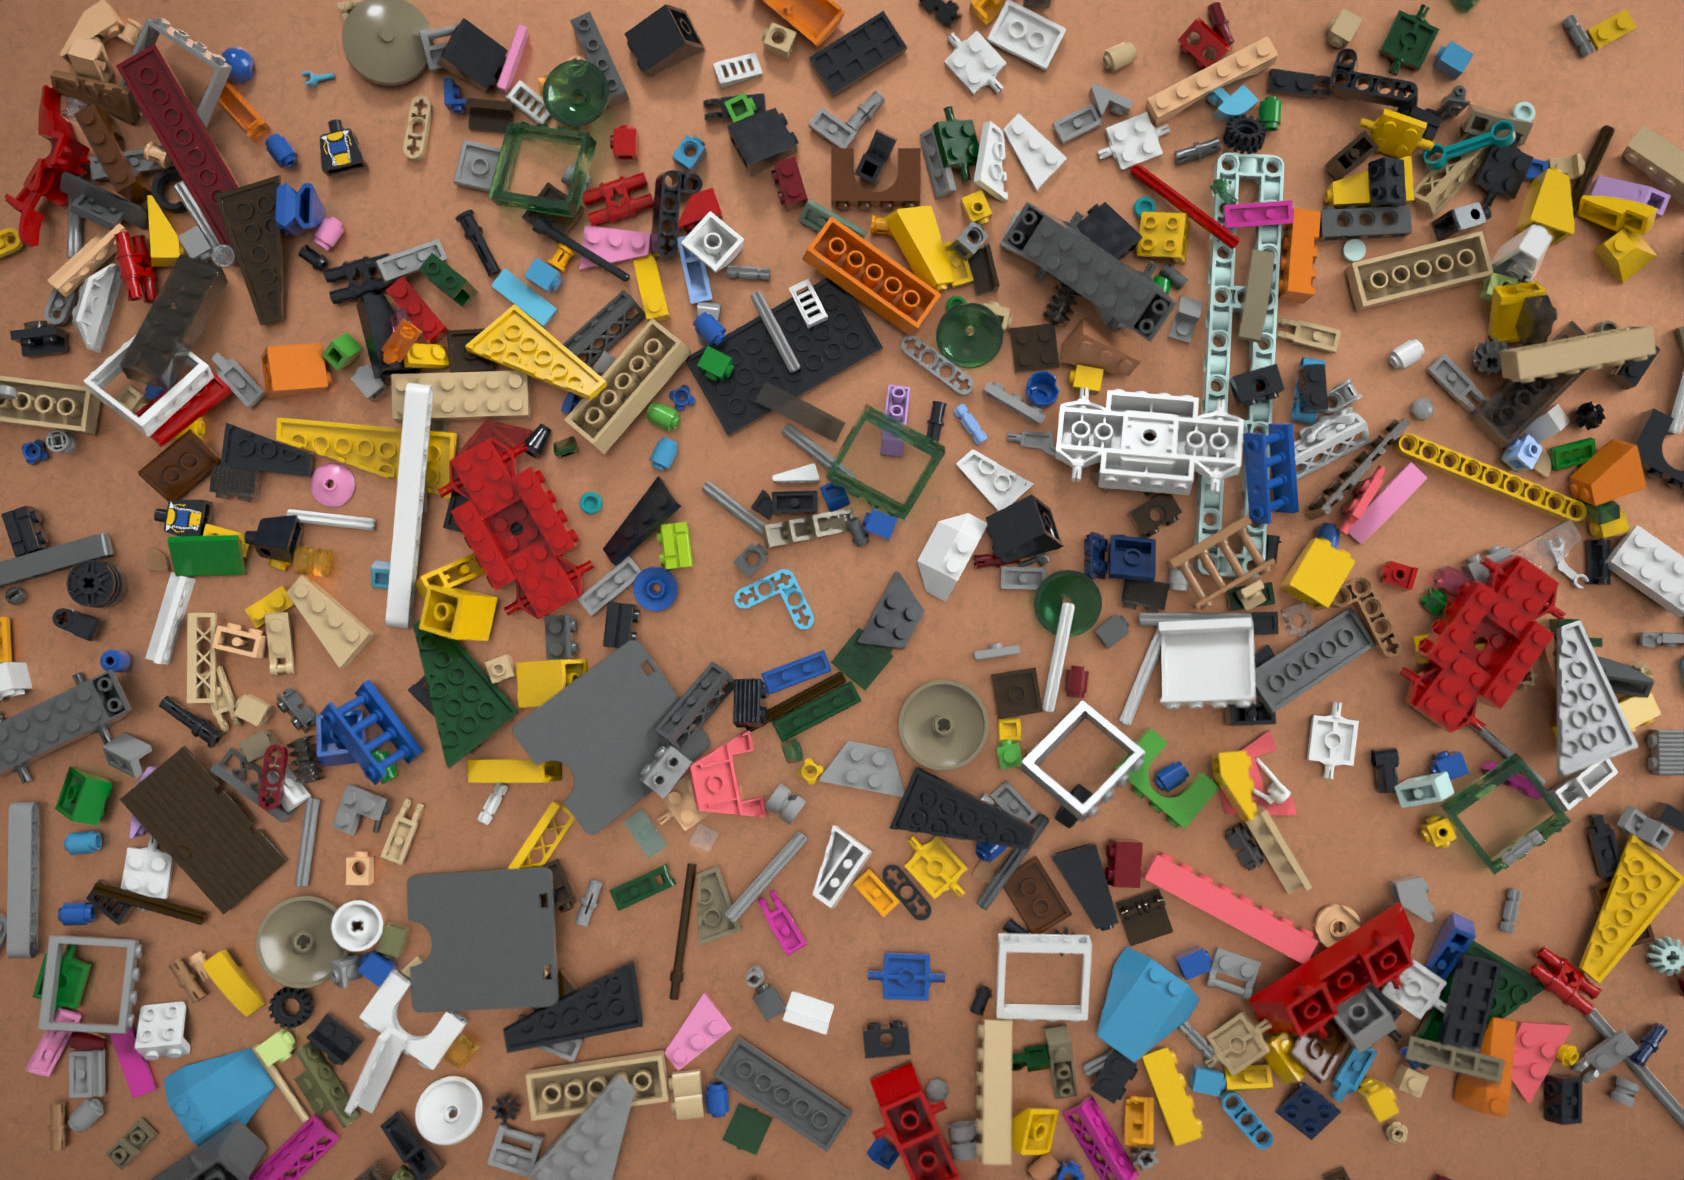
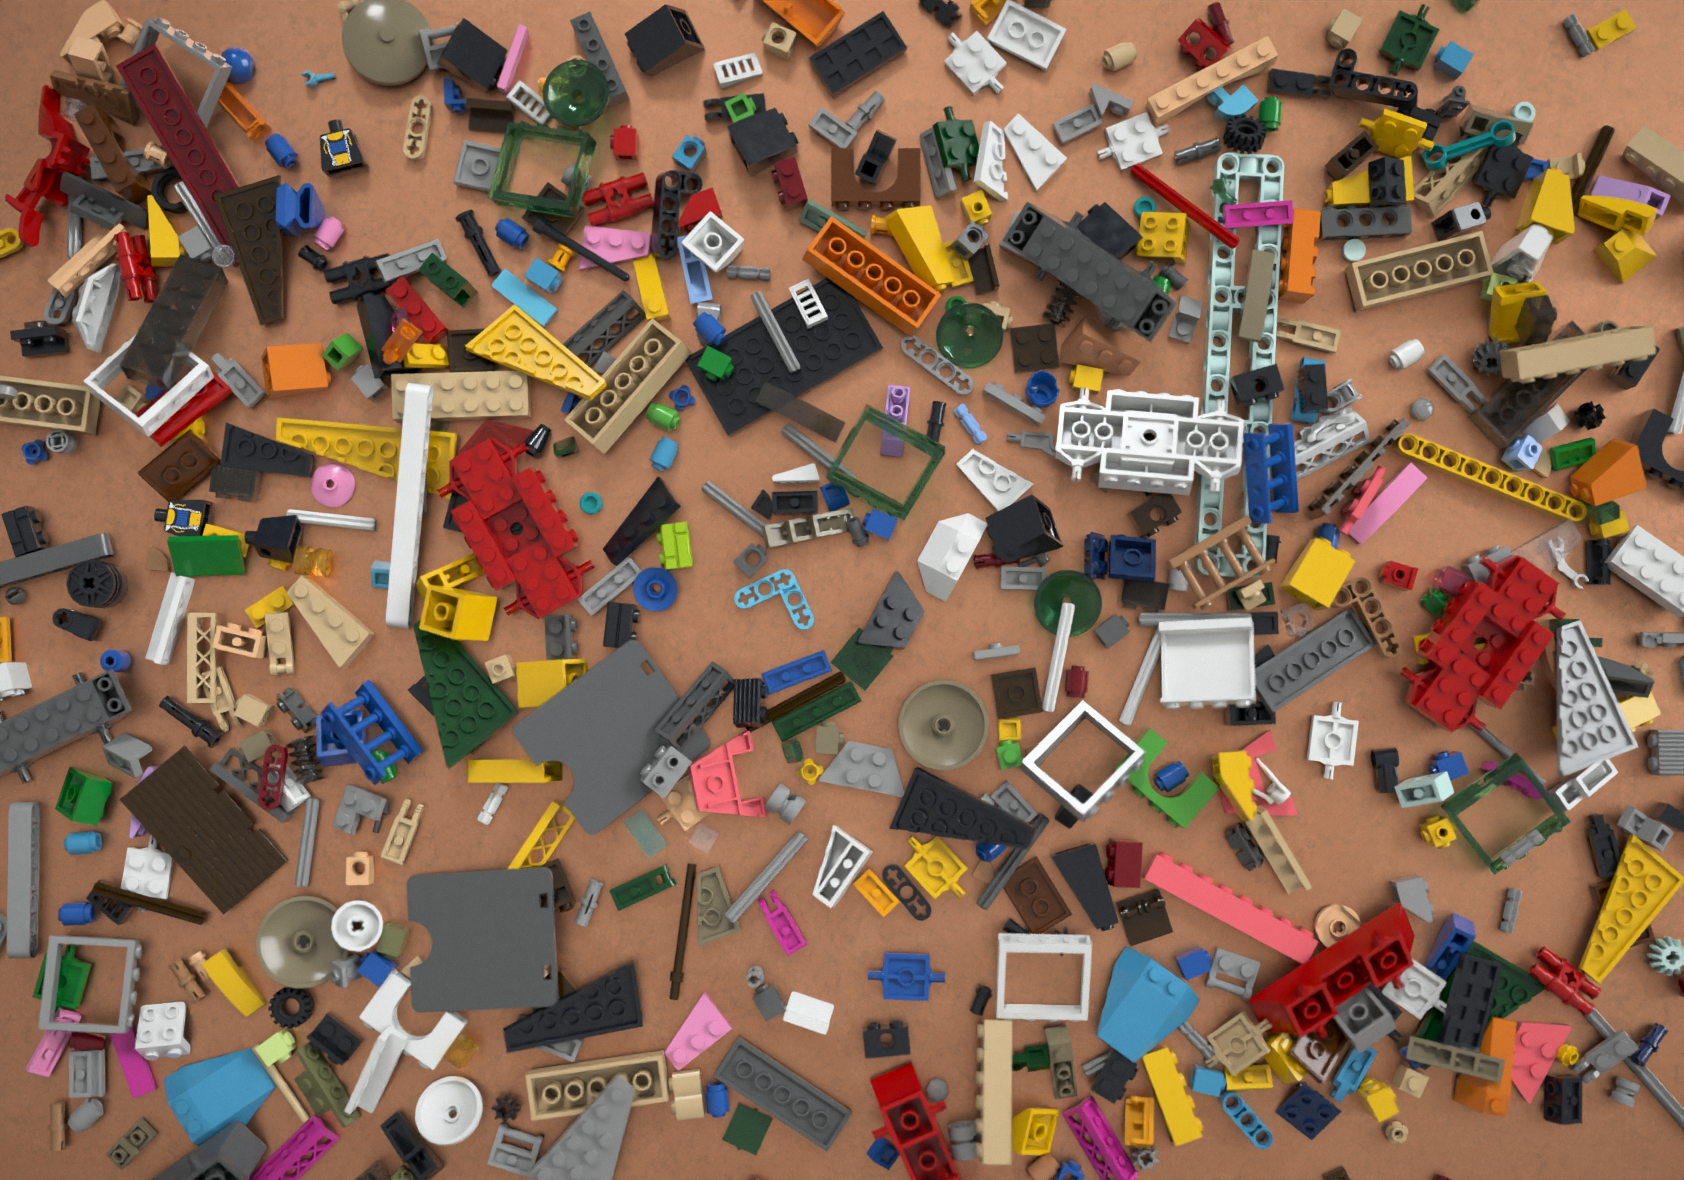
(512, 233): none -> blue brick
(828, 738): none -> dark tan brick

